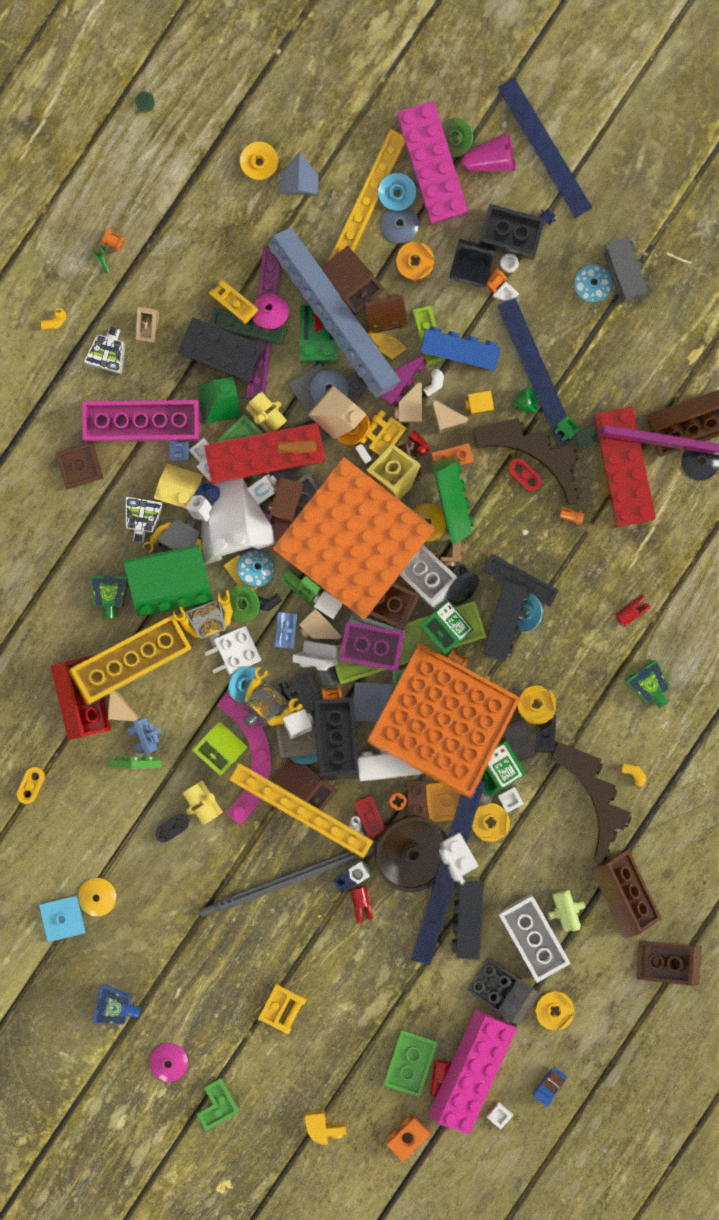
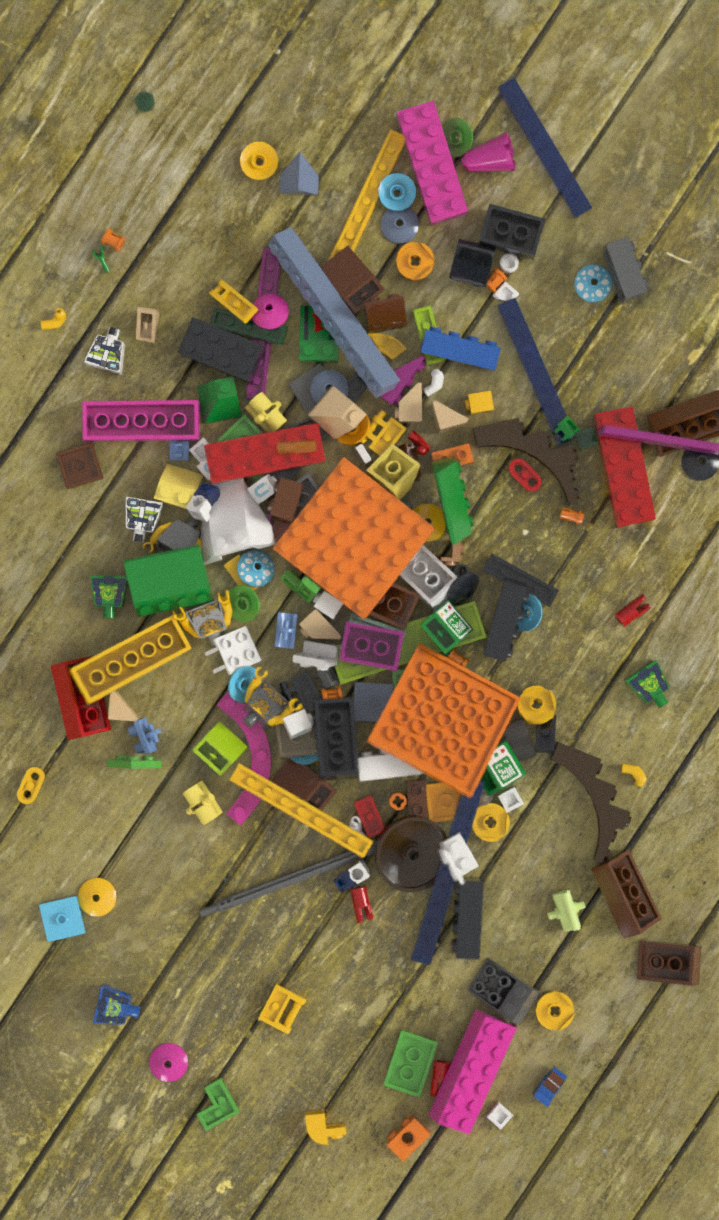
(169, 824): black beam -> none
(268, 604): black arm -> none
(526, 401): green brick -> none
(534, 937): white brick -> none
(548, 216): clear blue plate -> none

